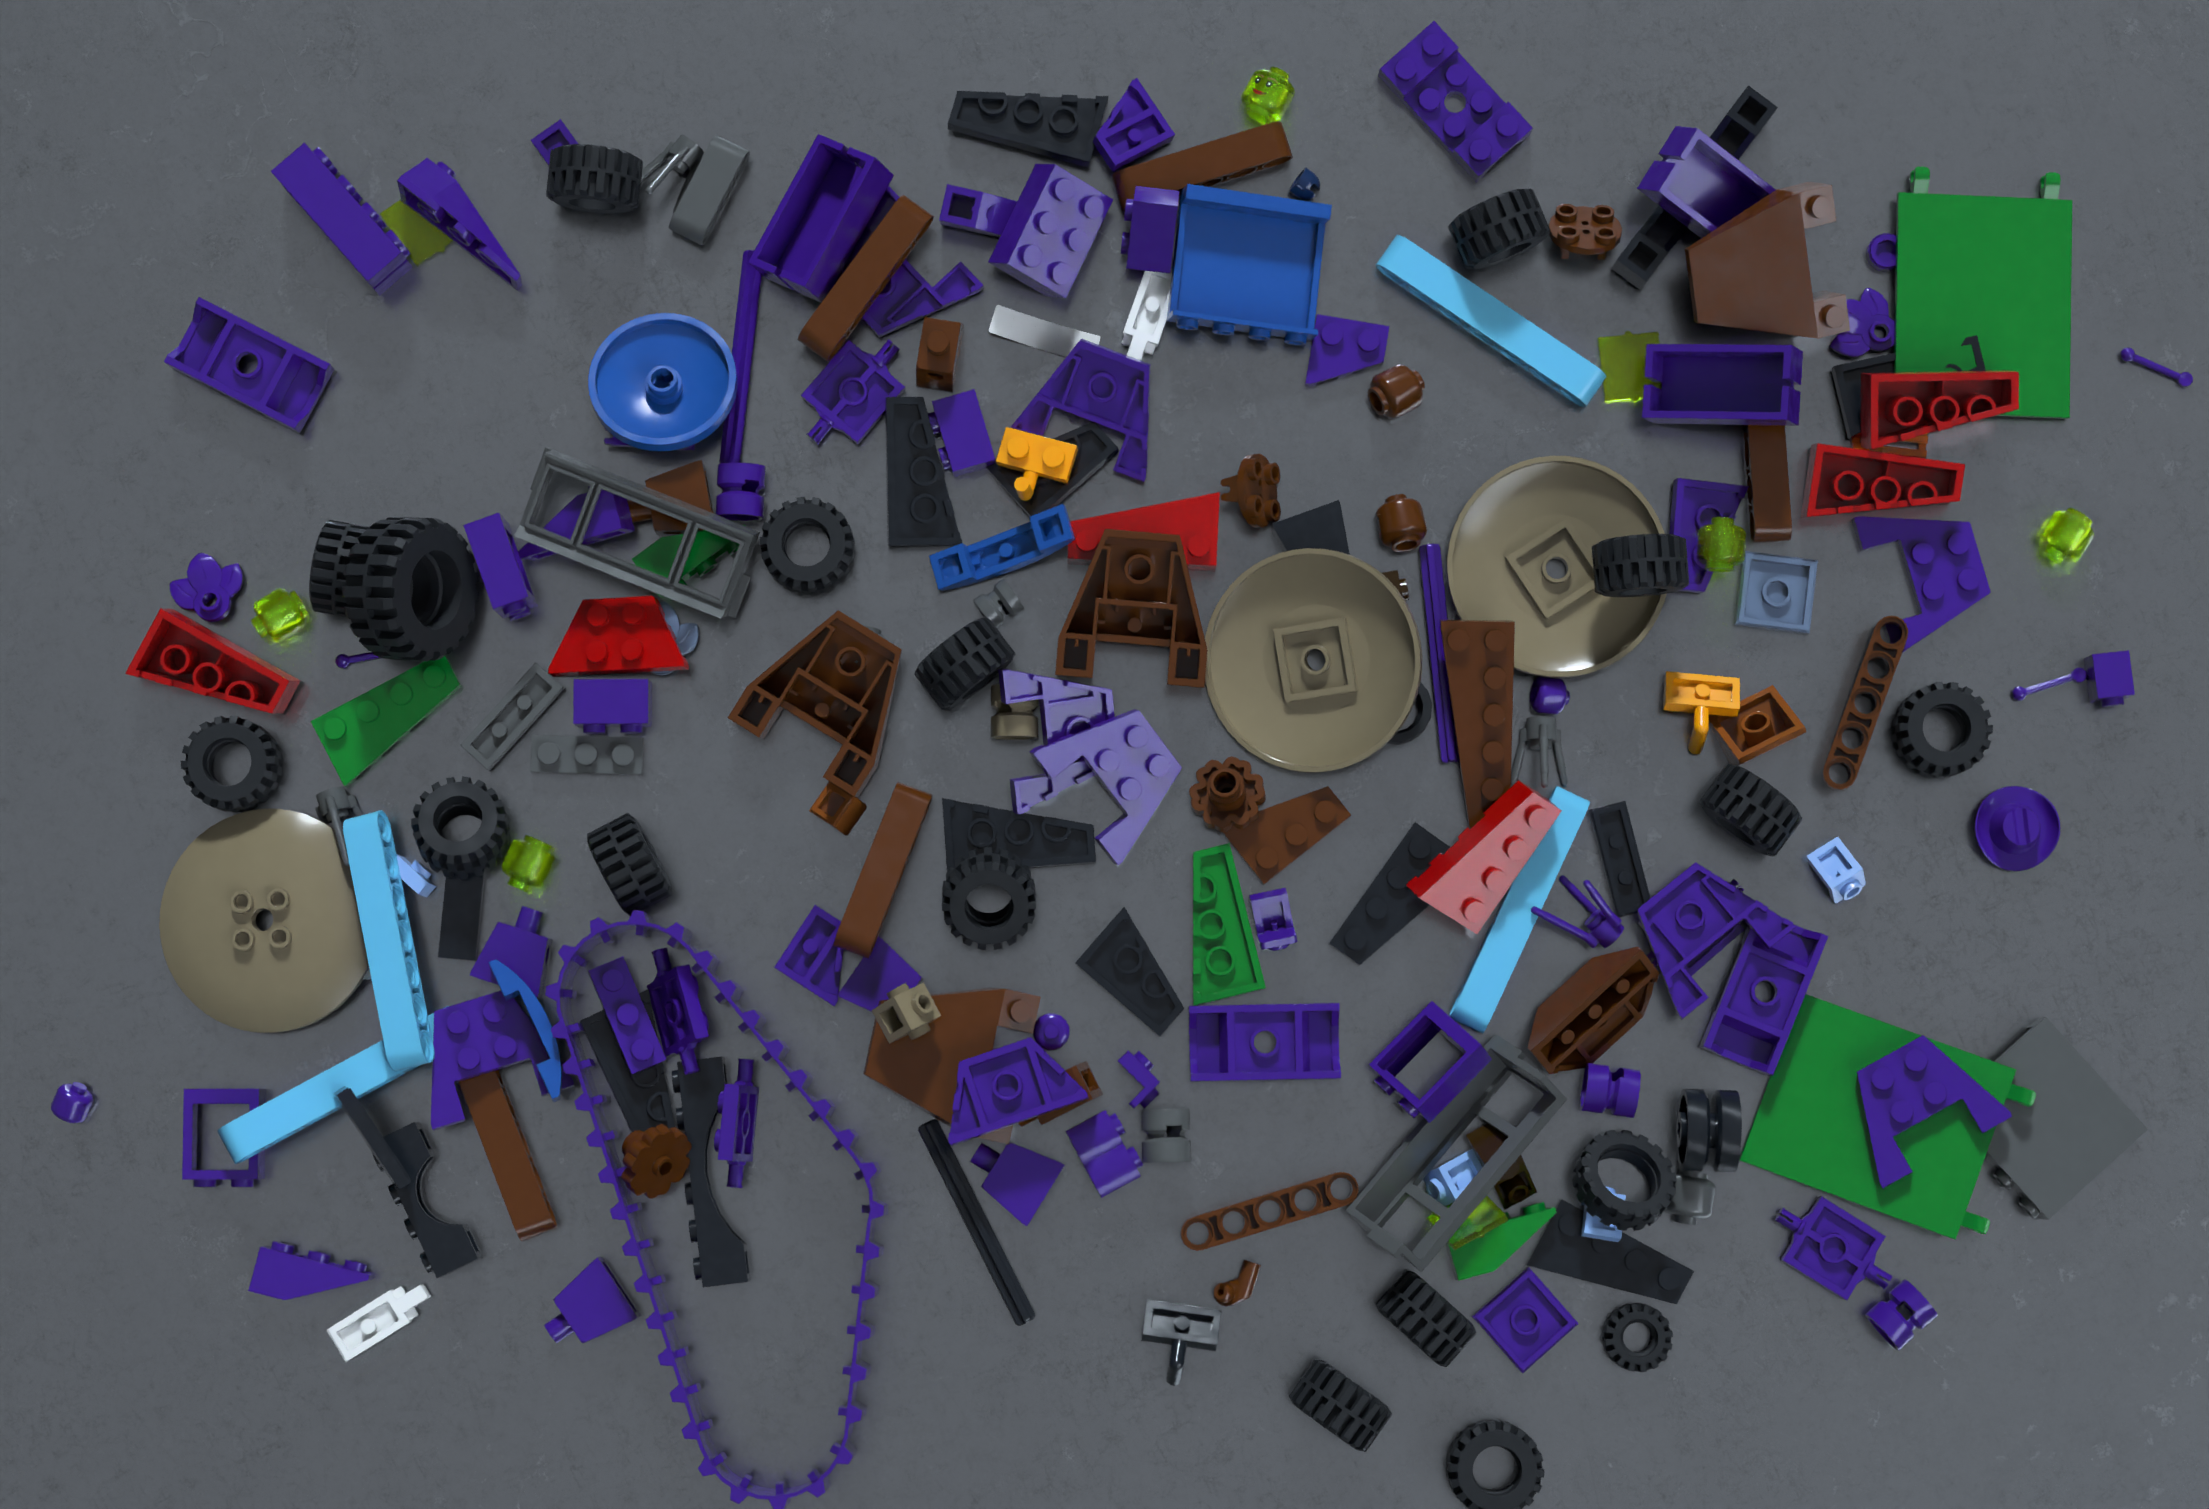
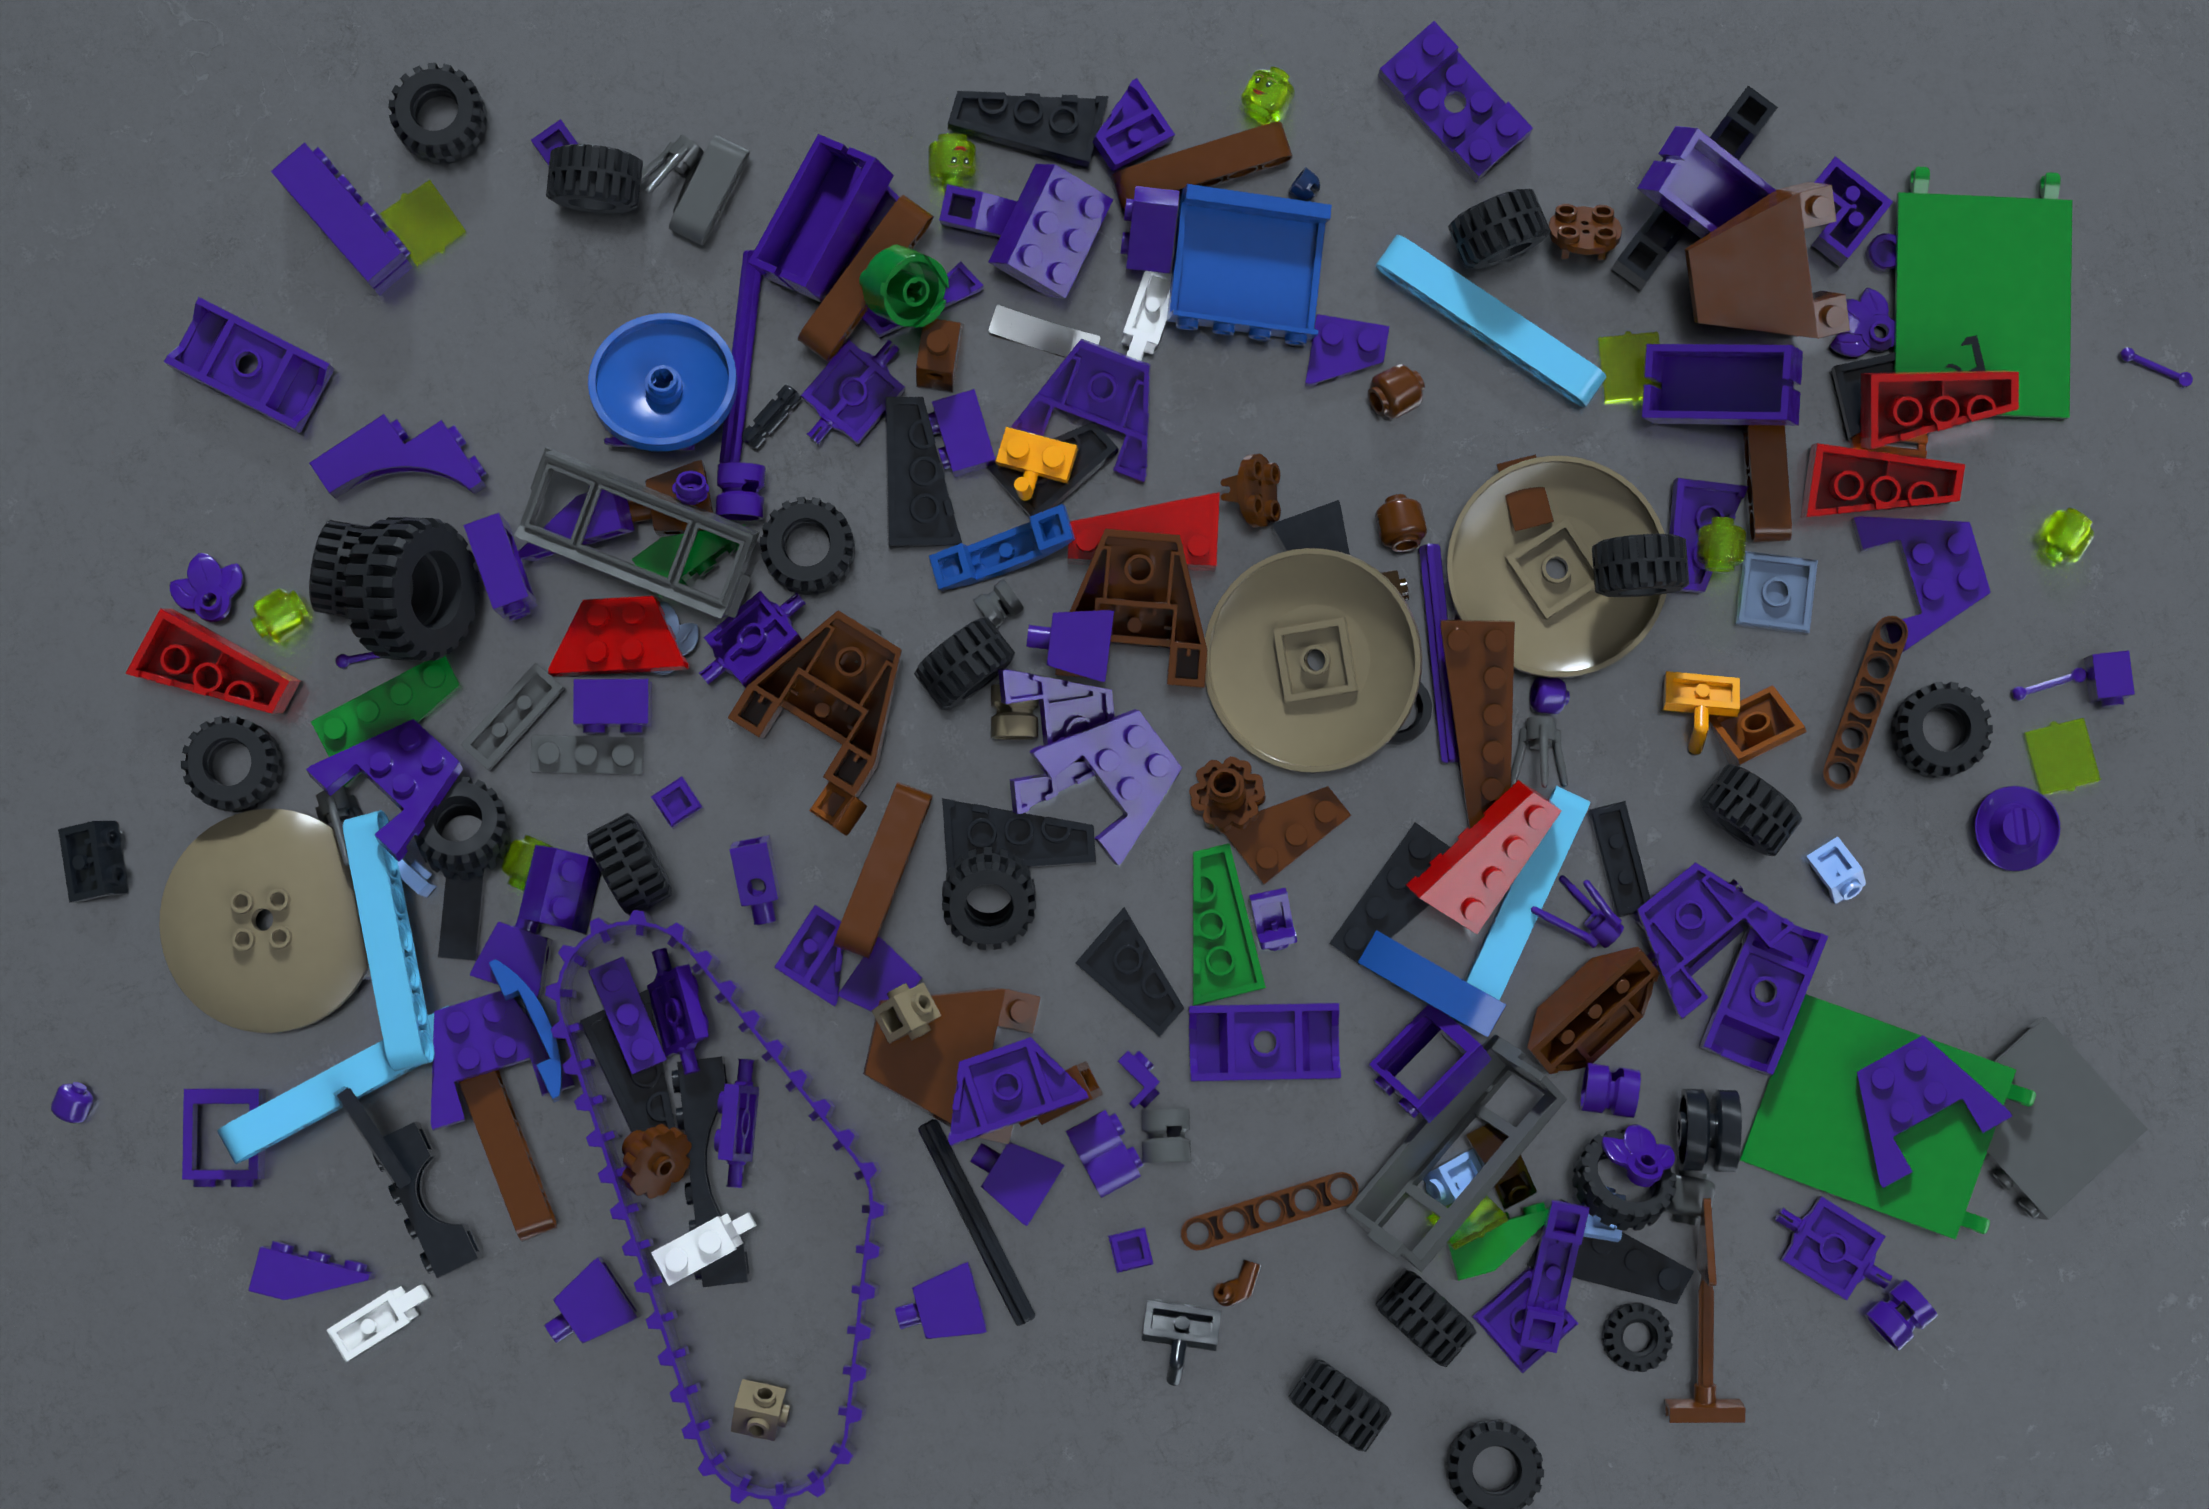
(93, 860): none -> black bracket
(381, 451): none -> dark purple arch
(405, 767): none -> dark purple wing
(421, 88): none -> black tyre
(443, 203): dark purple wedge -> none
(560, 889): none -> dark purple slope
(677, 802): none -> dark purple tile
(690, 487): none -> dark purple plate
(701, 1246): none -> white hinge
(752, 639): none -> dark purple plate
(753, 860): none -> dark purple torso
(759, 1410): none -> dark tan brick
(771, 416): none -> black axle
(904, 286): none -> green brick
(945, 1305): none -> dark purple torso
(952, 159): none -> clear neon green head
(1051, 1031): dark purple piece -> none
(1076, 642): none -> dark purple torso
(1130, 1250): none -> dark purple tile
(1432, 983): none -> blue slope
(1527, 506): none -> reddish brown sticker
(1553, 1275): none -> dark purple slope
(1639, 1155): none -> dark purple plate
(1705, 1406): none -> reddish brown piece
(1856, 209): none -> dark purple brick
(2062, 756): none -> clear neon green piece

